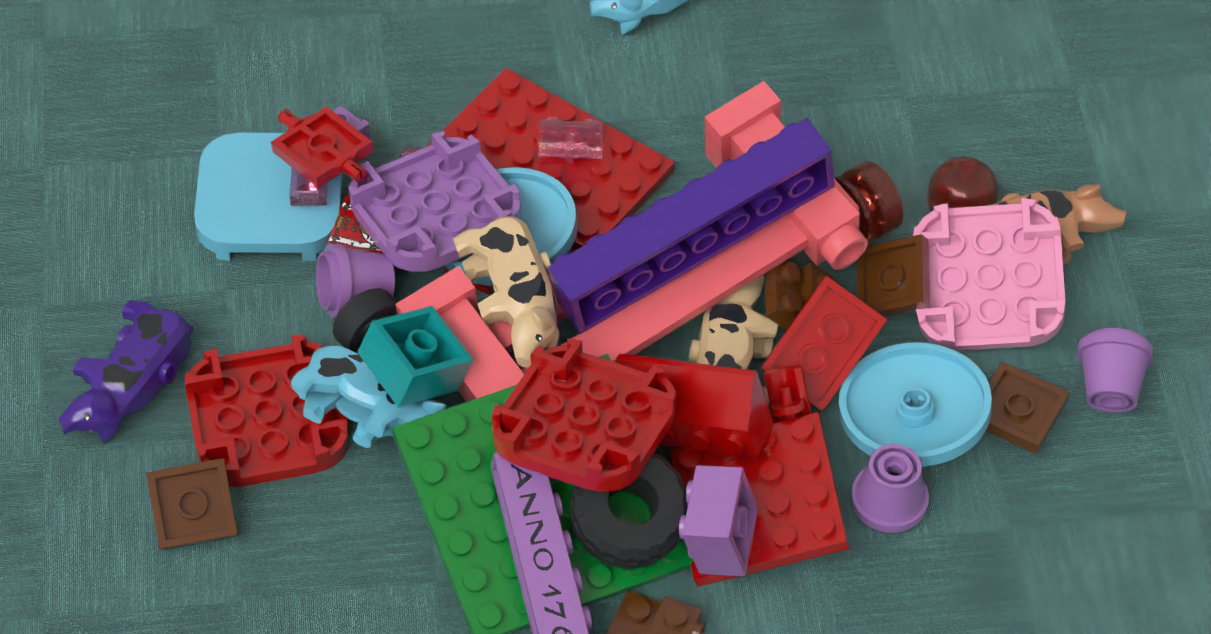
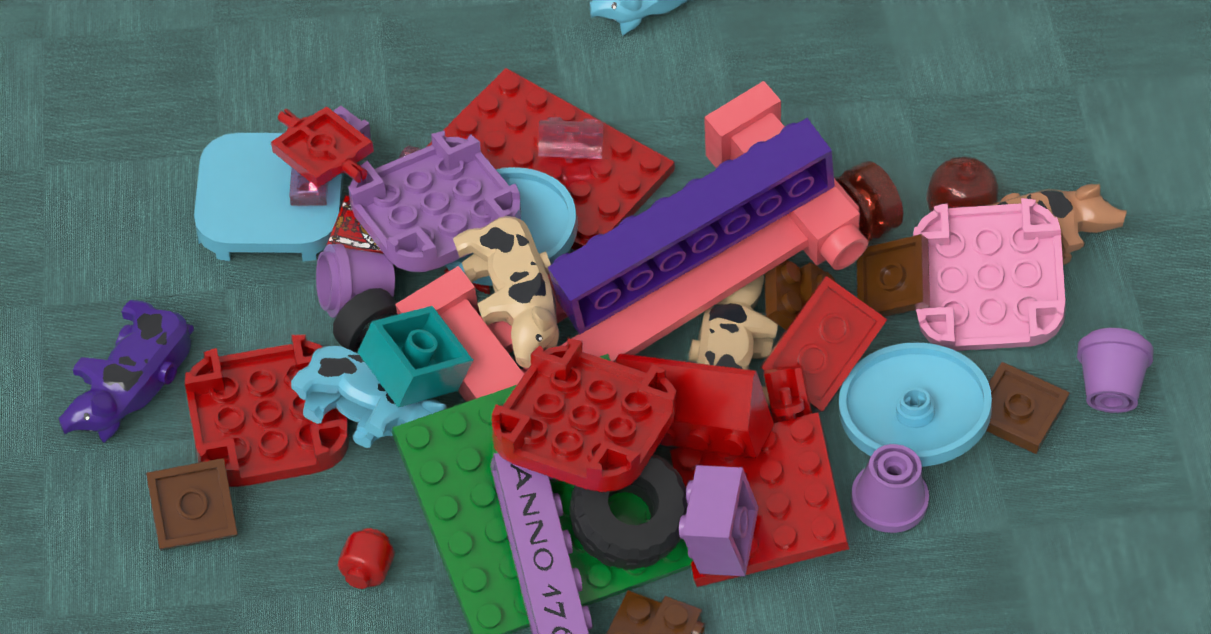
(366, 558): none -> red head

